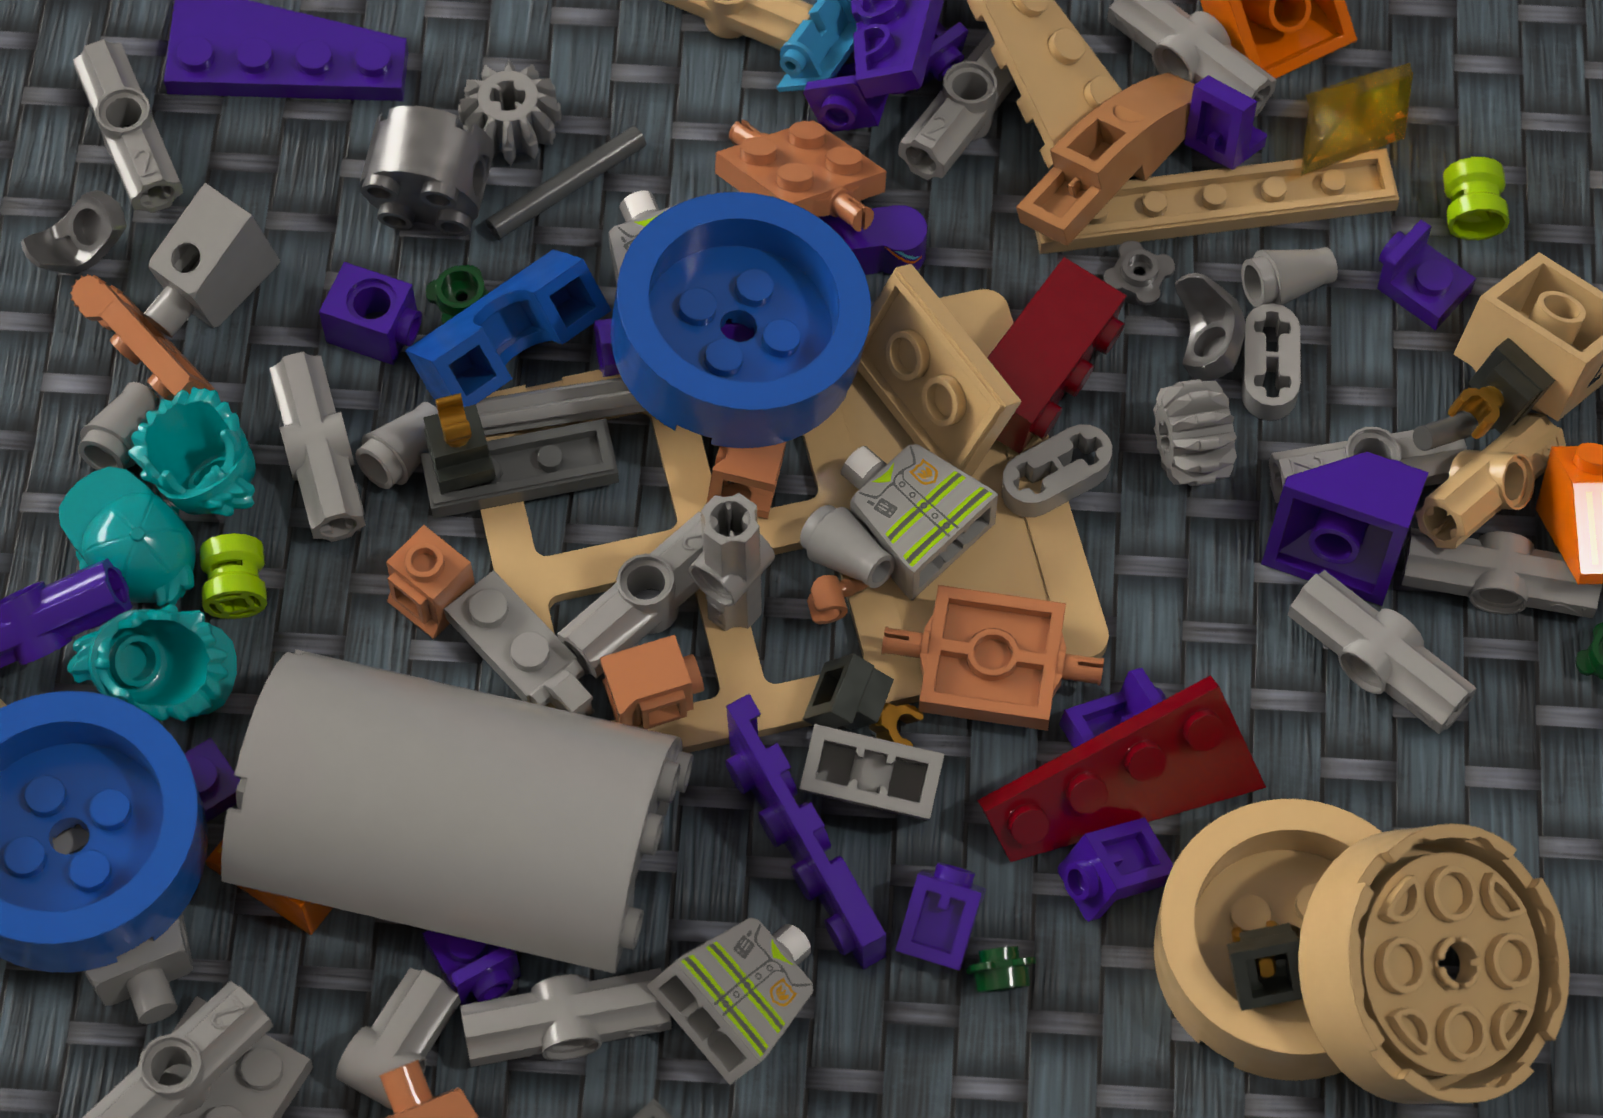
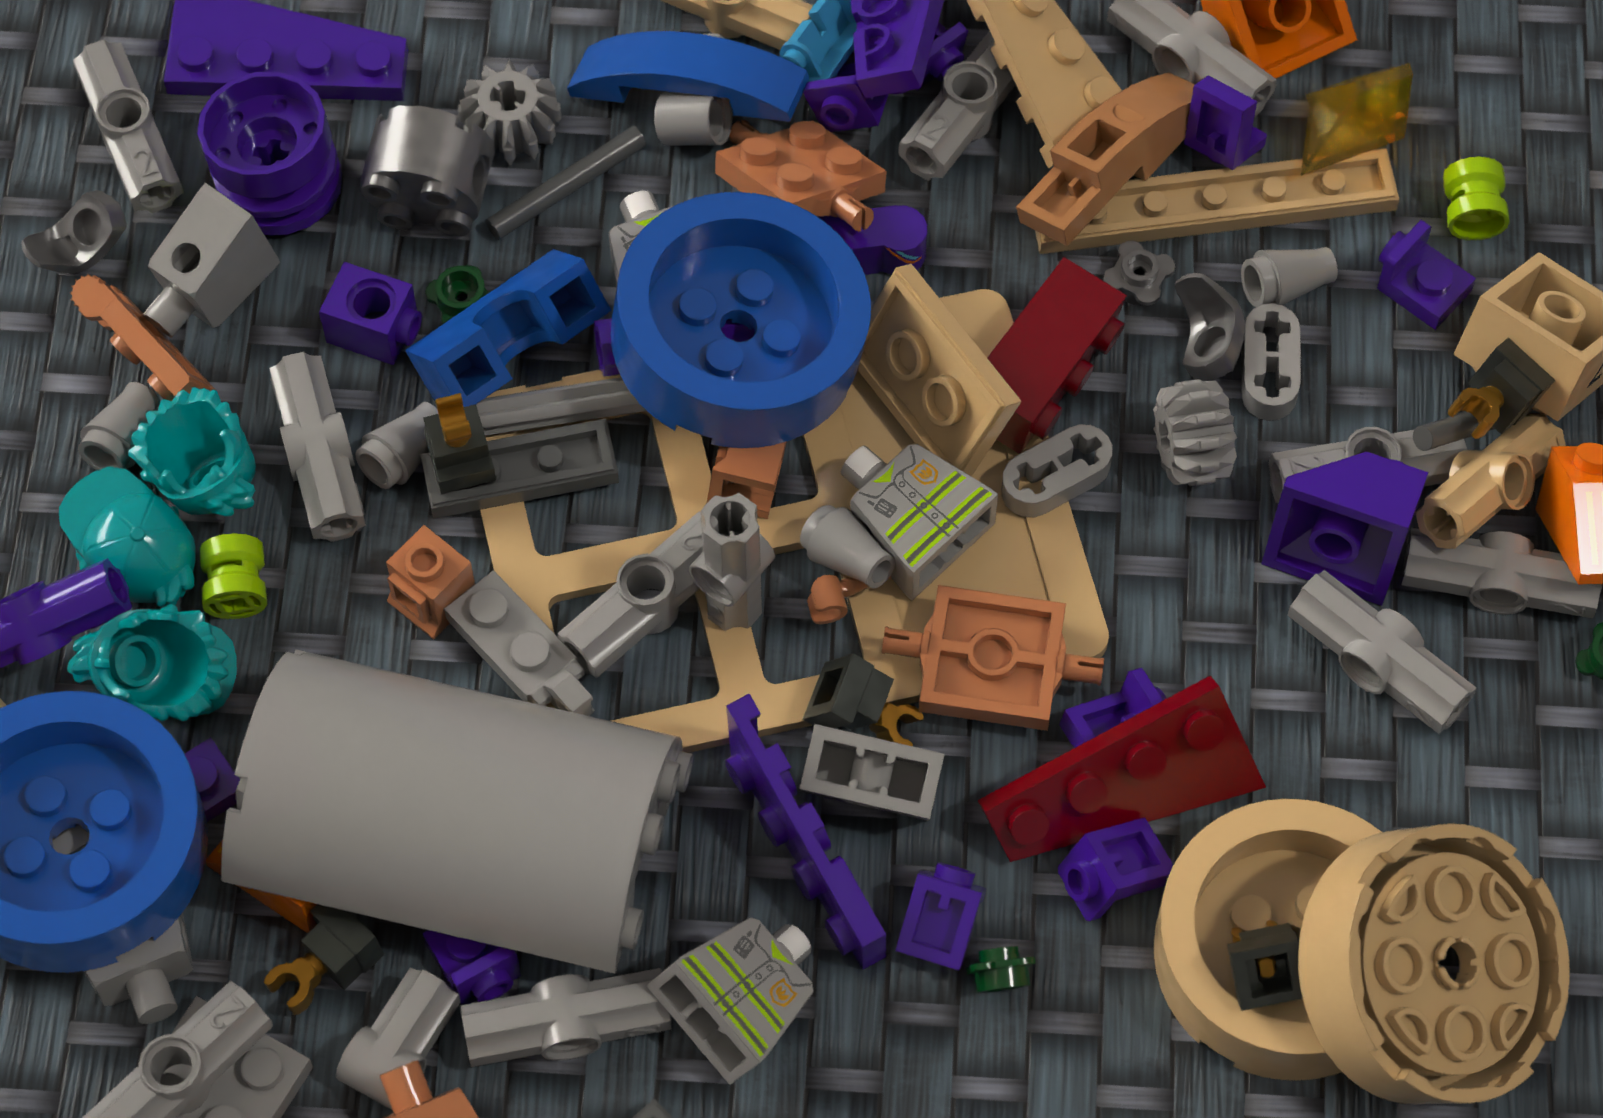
(271, 150): none -> dark purple wheel
(335, 947): none -> pearl dark grey piece
(651, 683): nougat window -> none
(691, 63): none -> blue slope
(692, 118): none -> light grey piece

